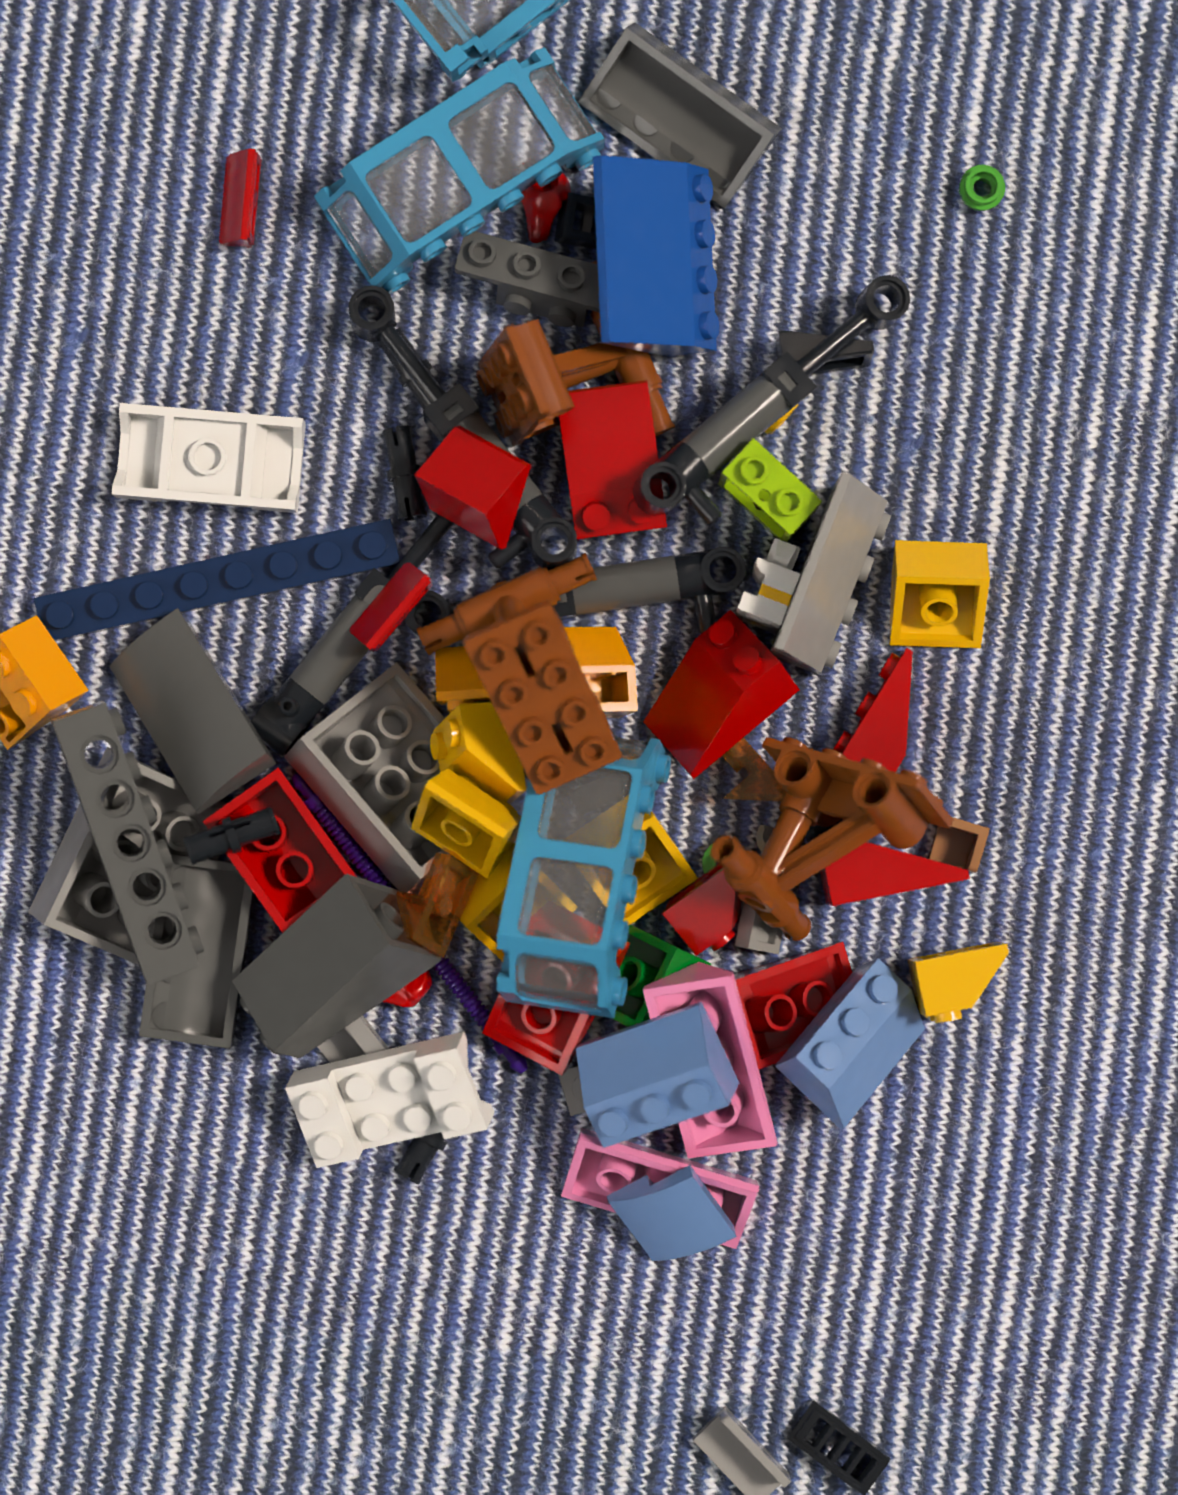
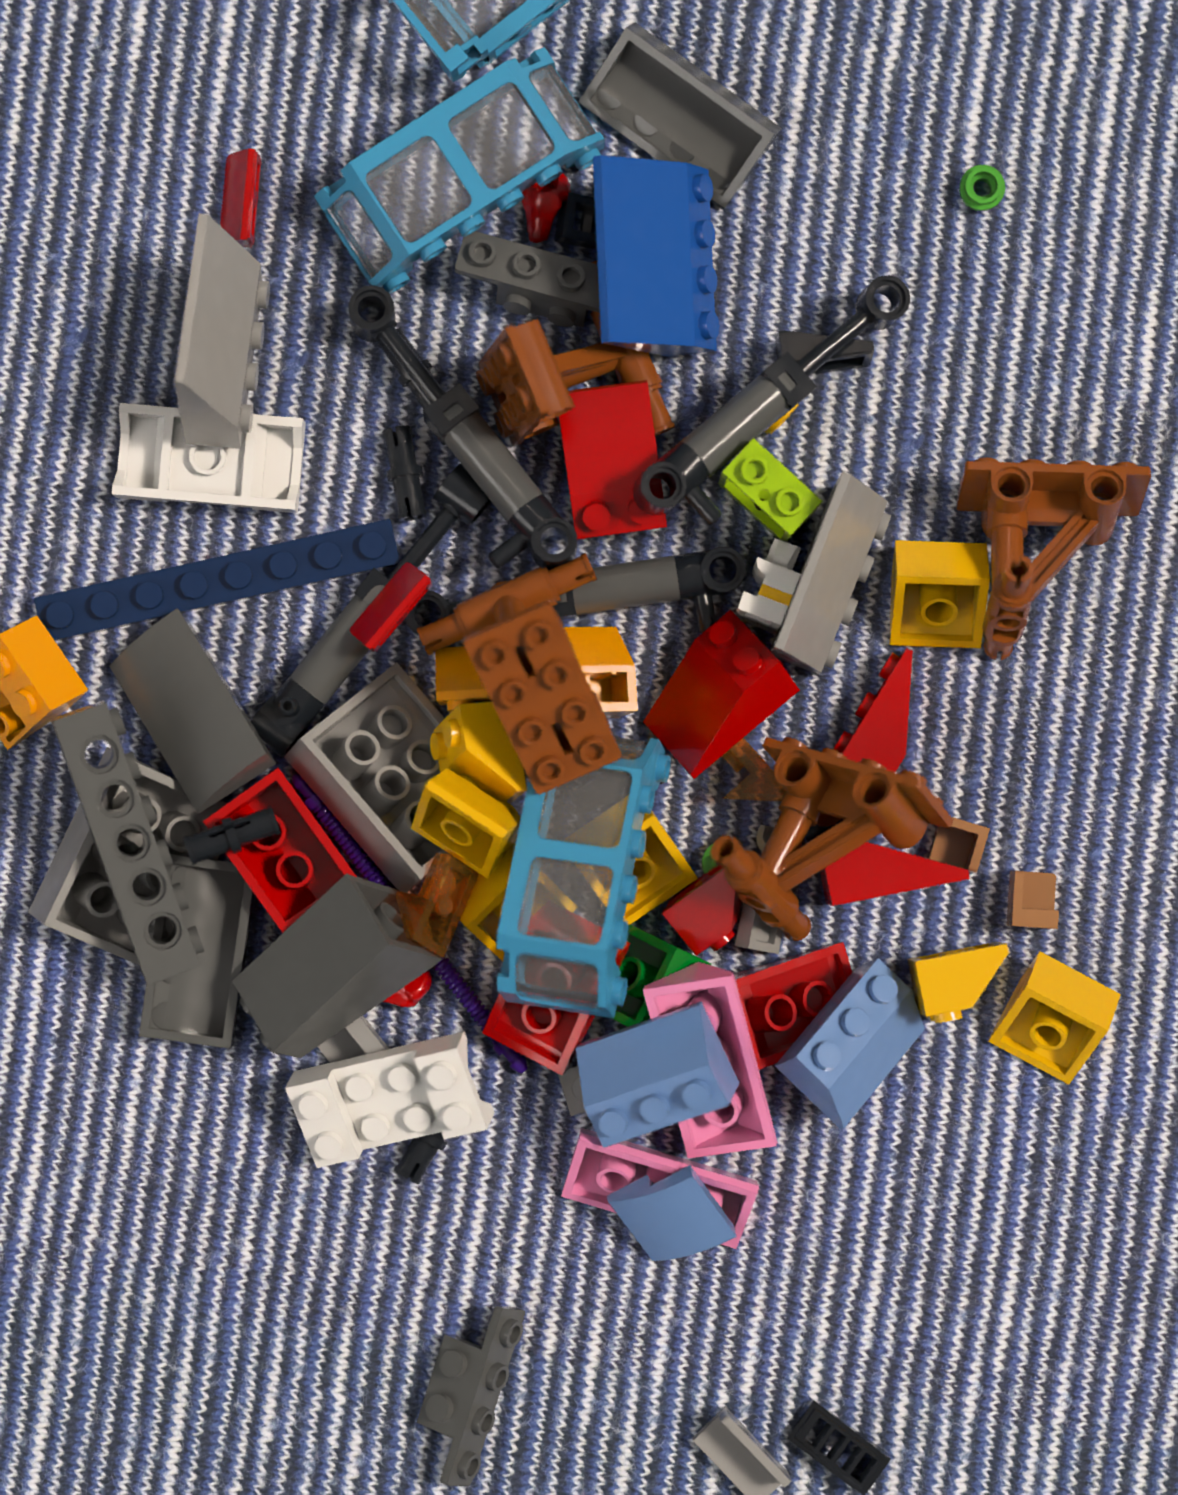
(219, 339): none -> light grey slope
(466, 1391): none -> dark grey bracket
(474, 485): red slope -> none
(1032, 900): none -> medium nougat panel
(1037, 493): none -> dark orange plate
(1055, 1018): none -> yellow slope

